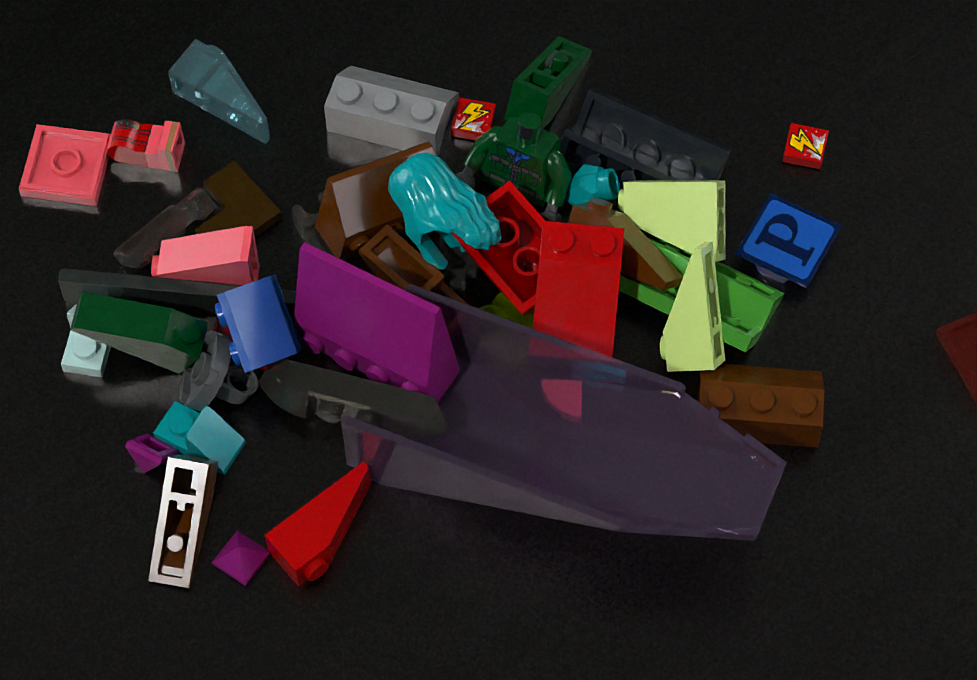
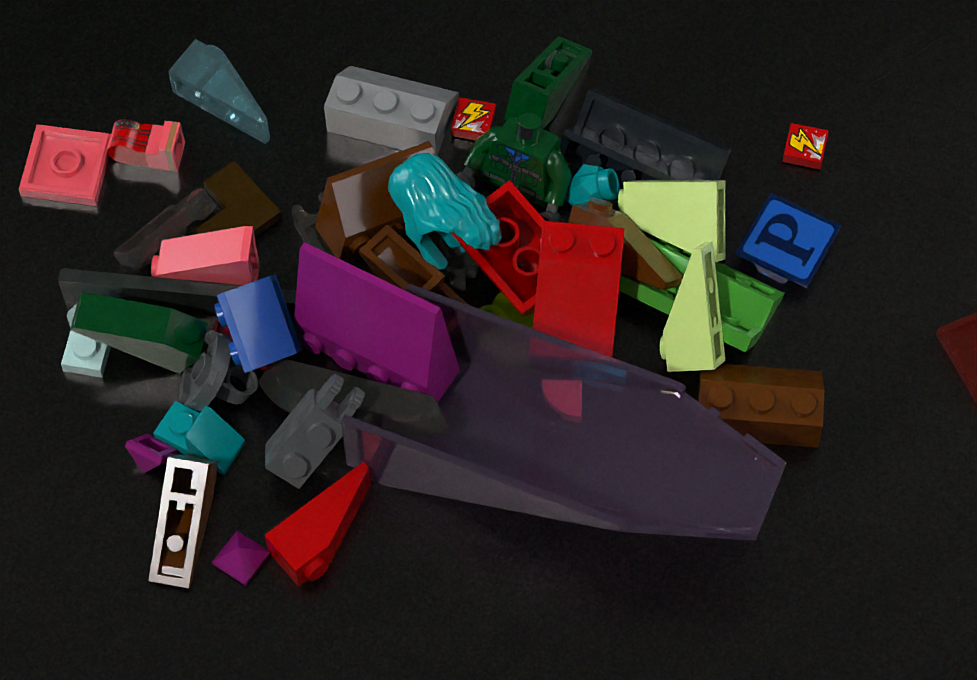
(310, 432): none -> dark grey hinge

